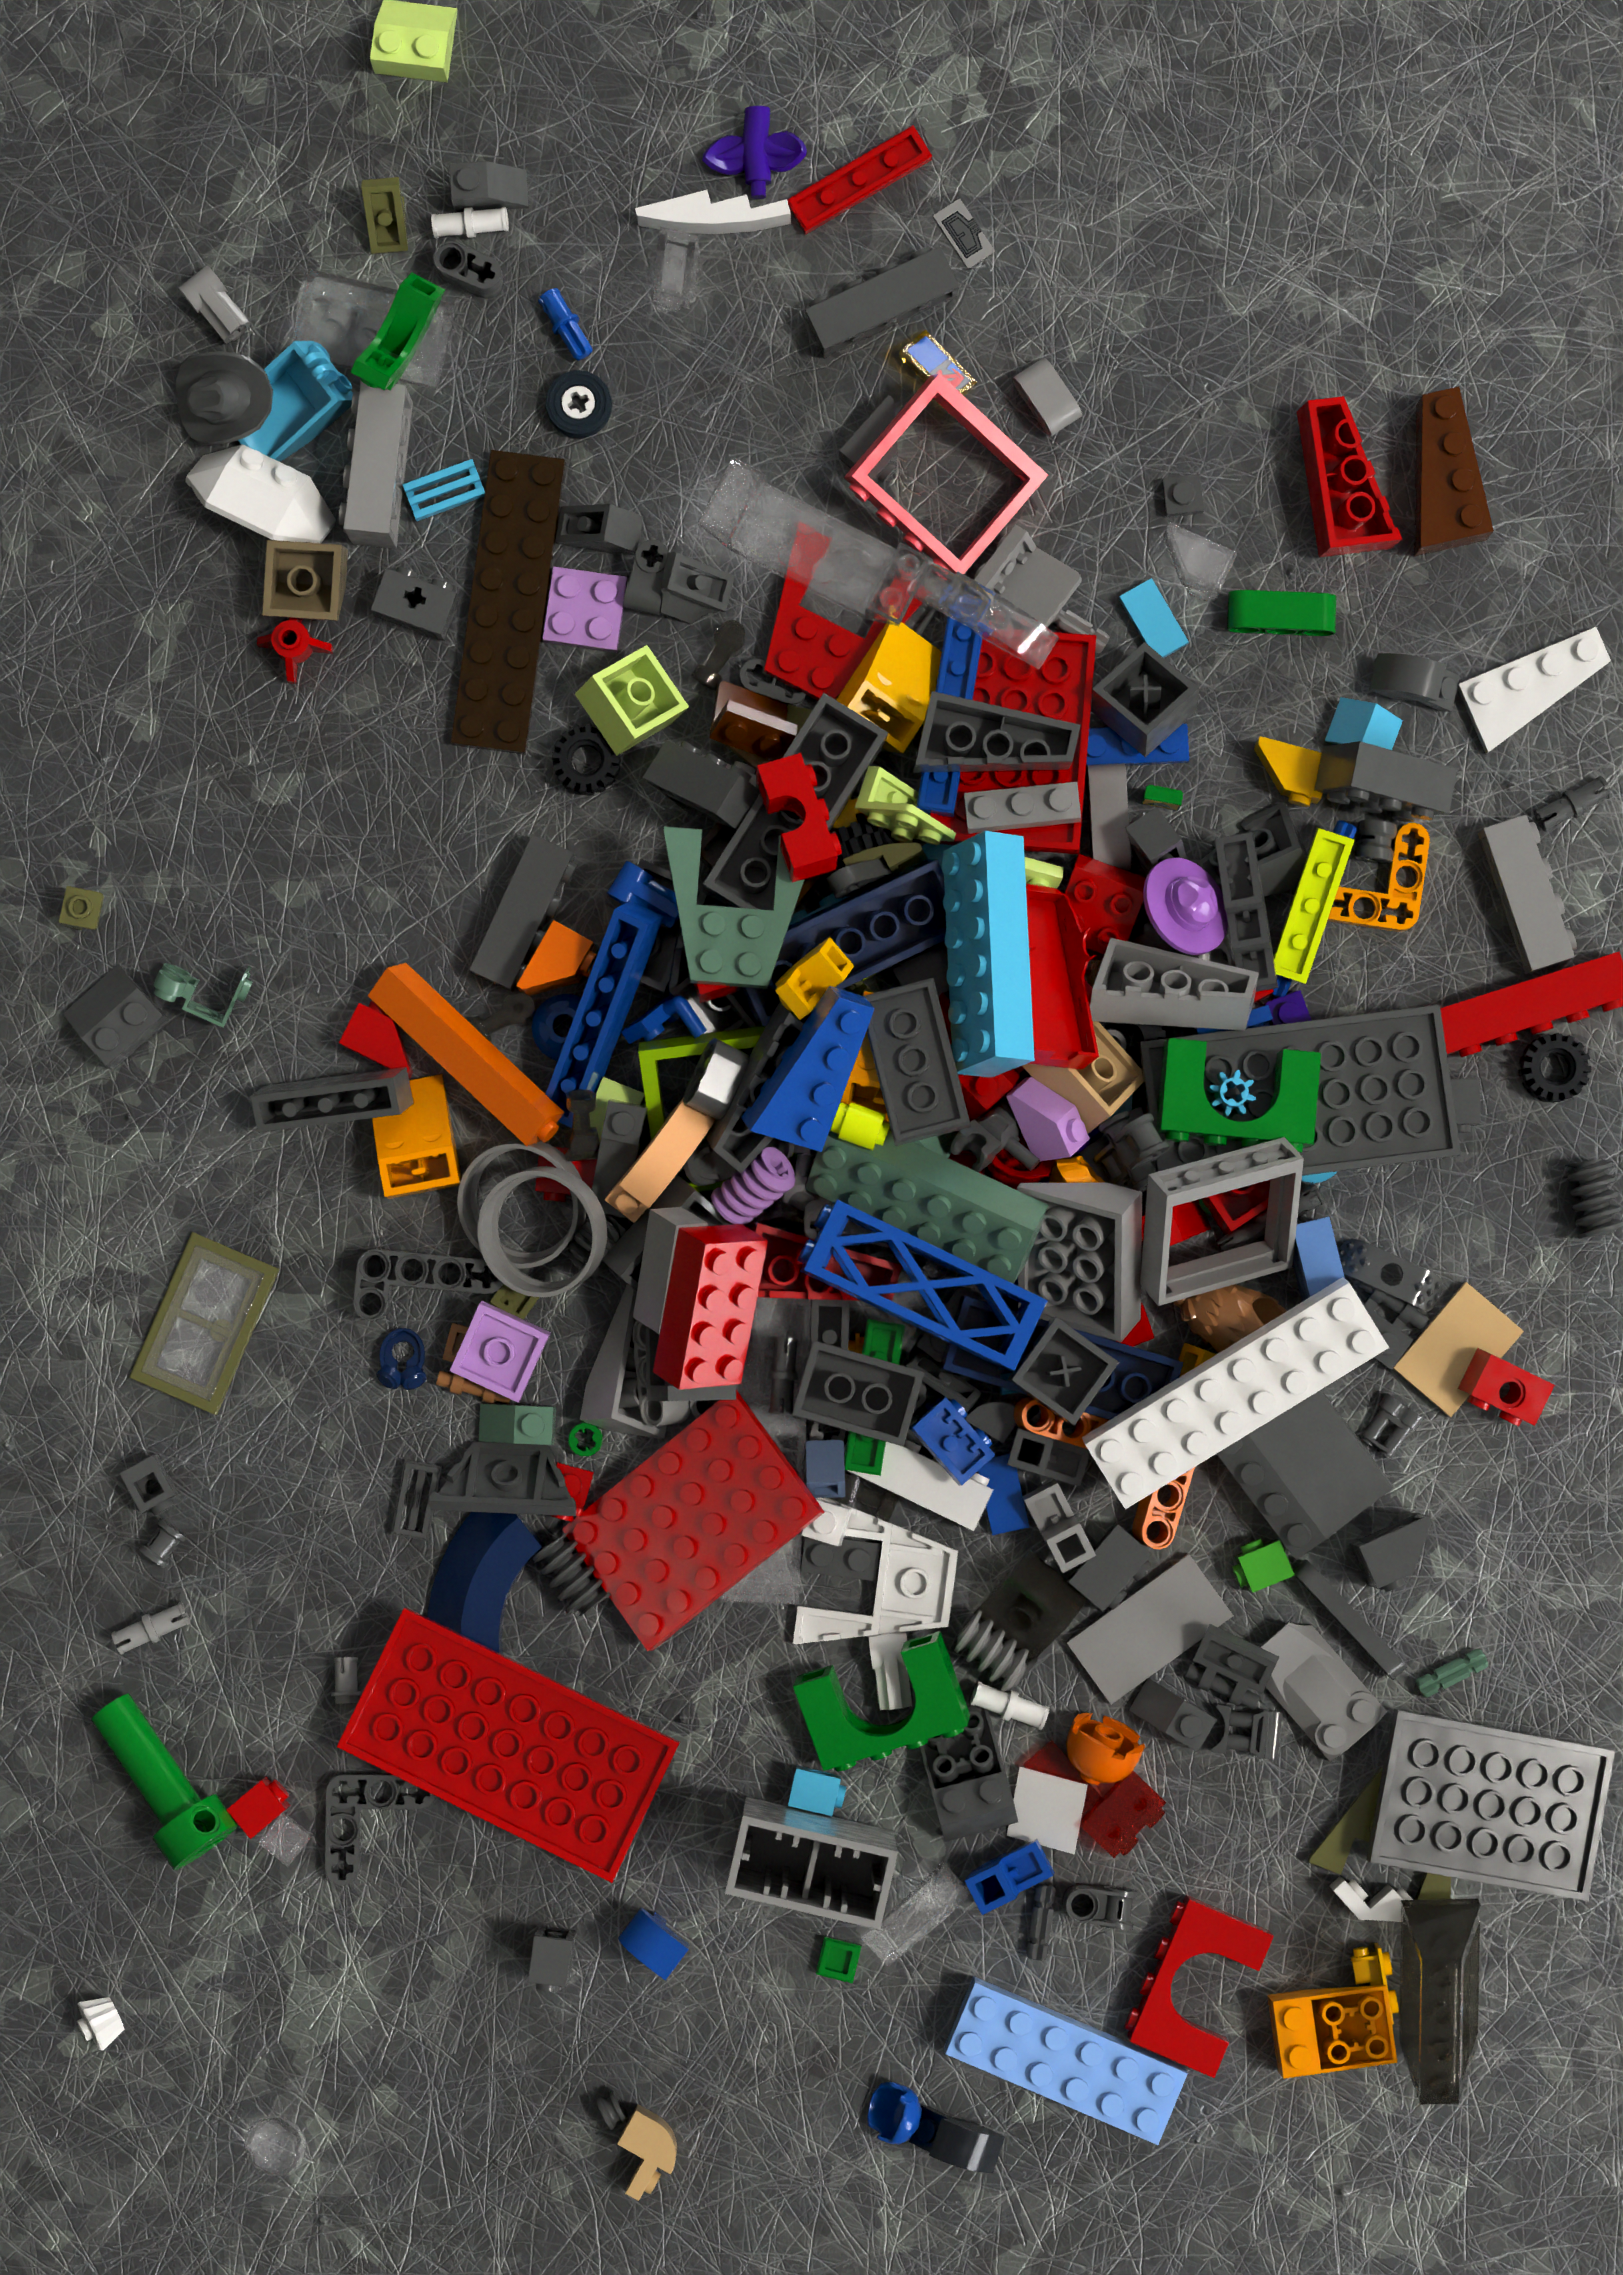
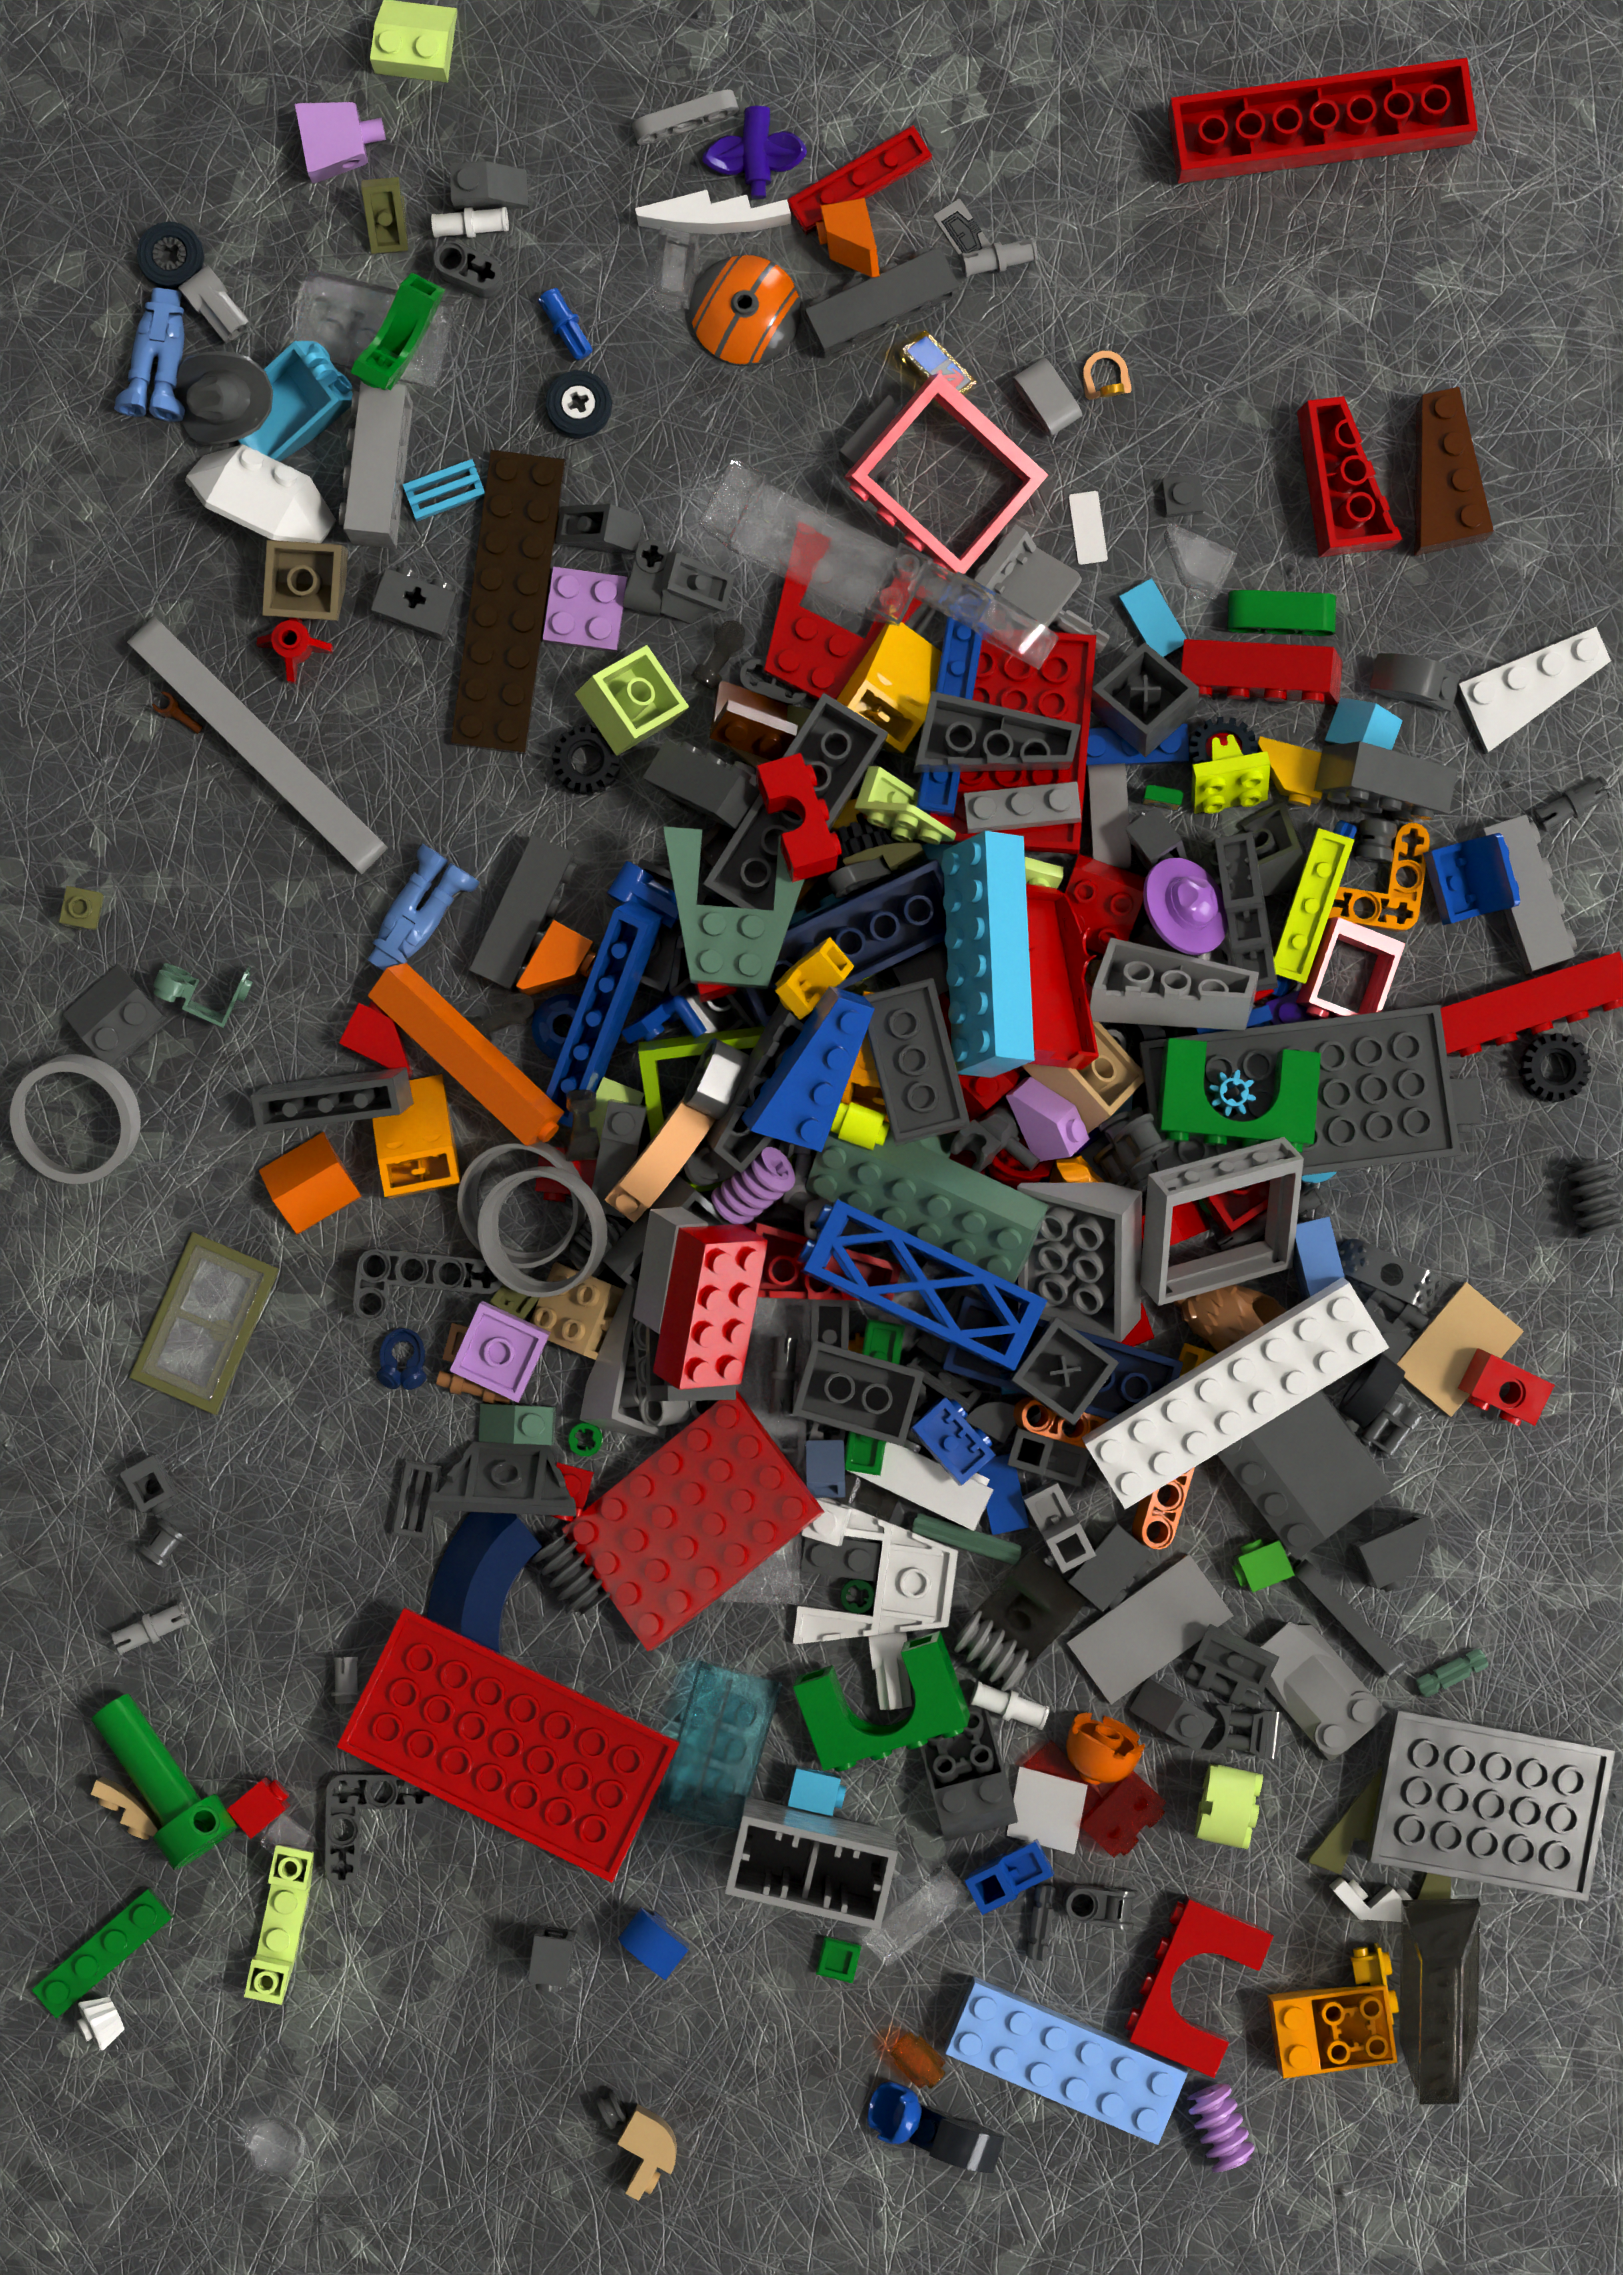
(102, 1953): none -> green plate
(116, 1087): none -> light grey piece
(137, 1814): none -> tan slope
(159, 335): none -> medium blue piece
(169, 236): none -> black bush
(174, 711): none -> reddish brown hand
(257, 744): none -> light grey beam
(281, 1925): none -> yellowish green slope
(309, 1183): none -> orange slope
(335, 137): none -> lavender torso
(405, 928): none -> medium blue piece
(580, 1315): none -> tan bracket
(685, 117): none -> light grey beam
(719, 1745): none -> clear light blue slope
(748, 334): none -> orange dish
(849, 236): none -> orange slope
(853, 1607): none -> dark green bush
(918, 2060): none -> clear orange brick
(966, 1539): none -> sand green axle
(999, 257): none -> light grey pin
(1088, 527): none -> white sticker
(1109, 390): none -> light nougat piece
(1221, 2127): none -> lavender piece
(1227, 767): none -> neon yellow plate
(1228, 1806): none -> yellowish green brick
(1264, 671): none -> red wedge
(1322, 120): none -> red brick
(1371, 1390): none -> black tyre
(1388, 957): none -> coral window
(1472, 878): none -> blue bracket

